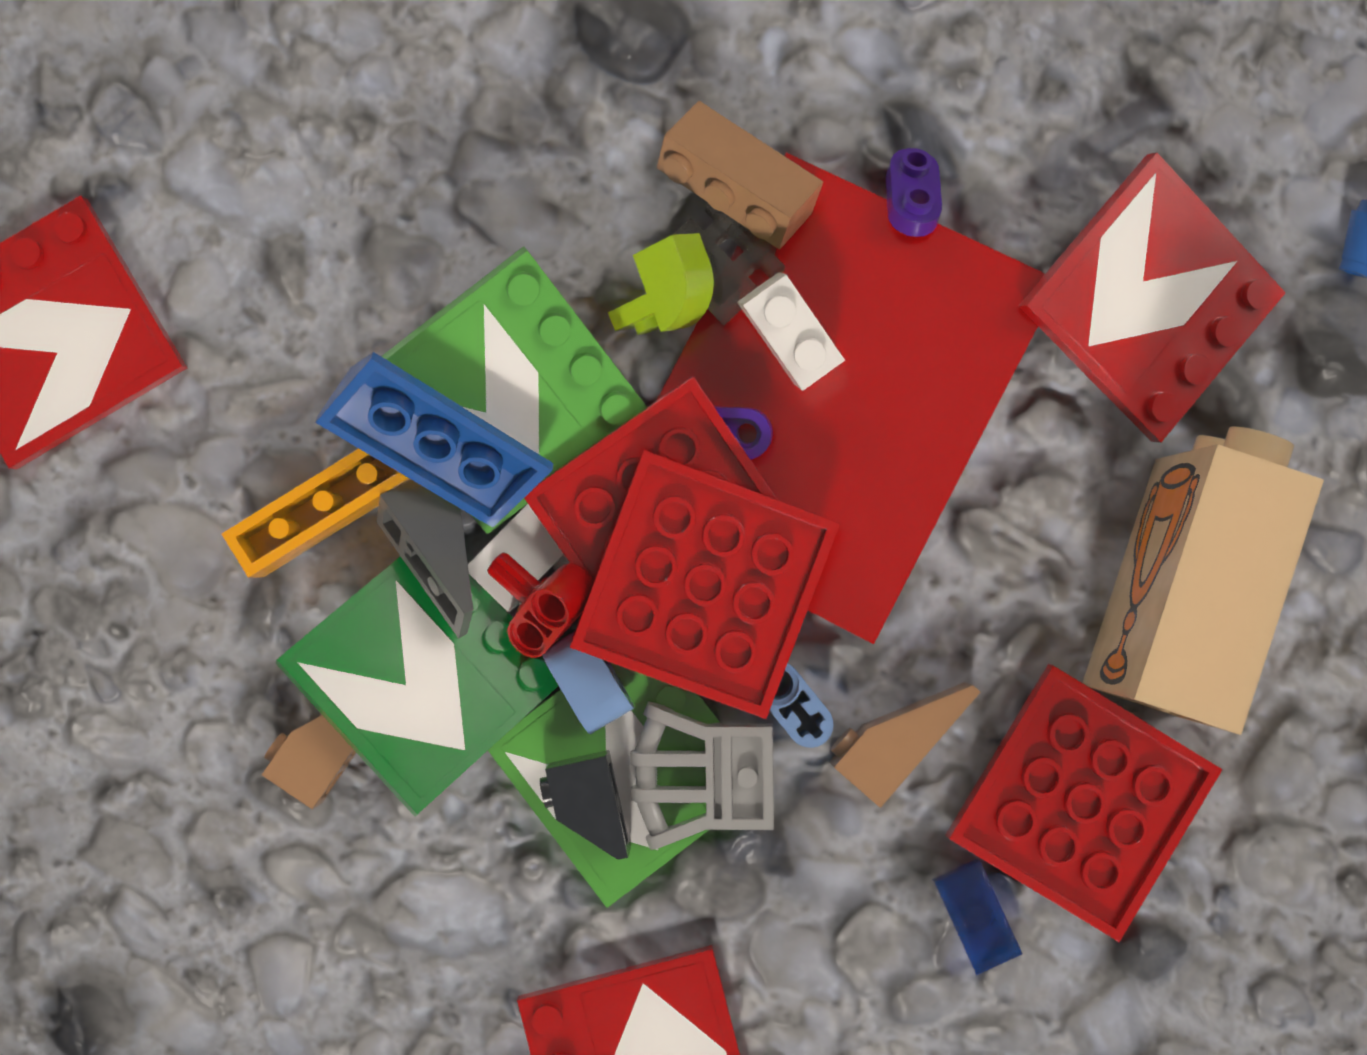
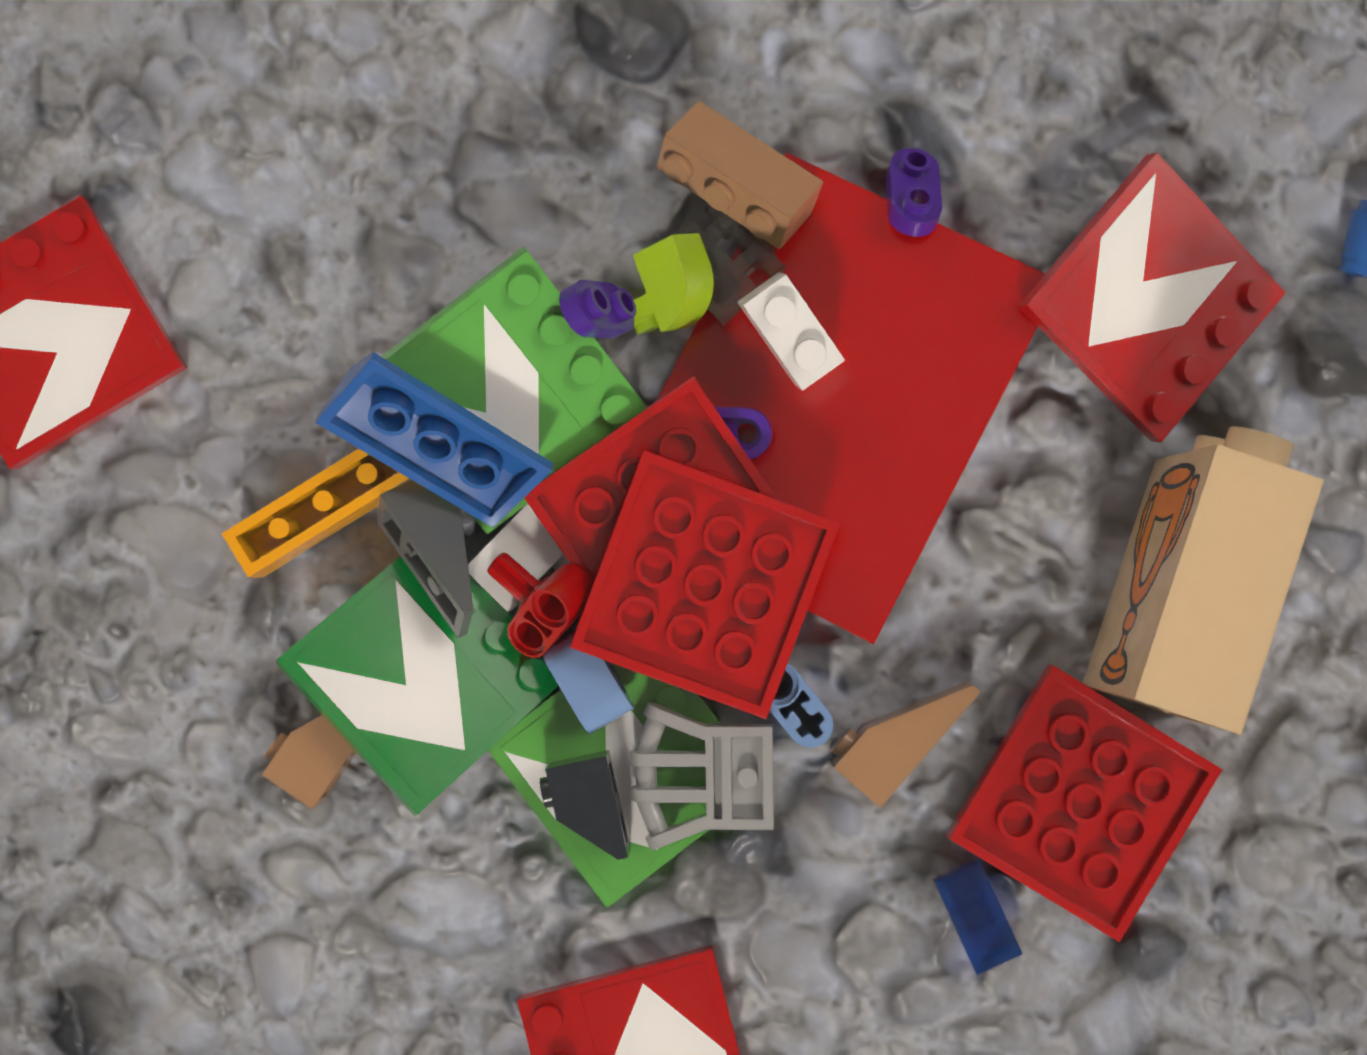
(597, 309): none -> dark purple plate

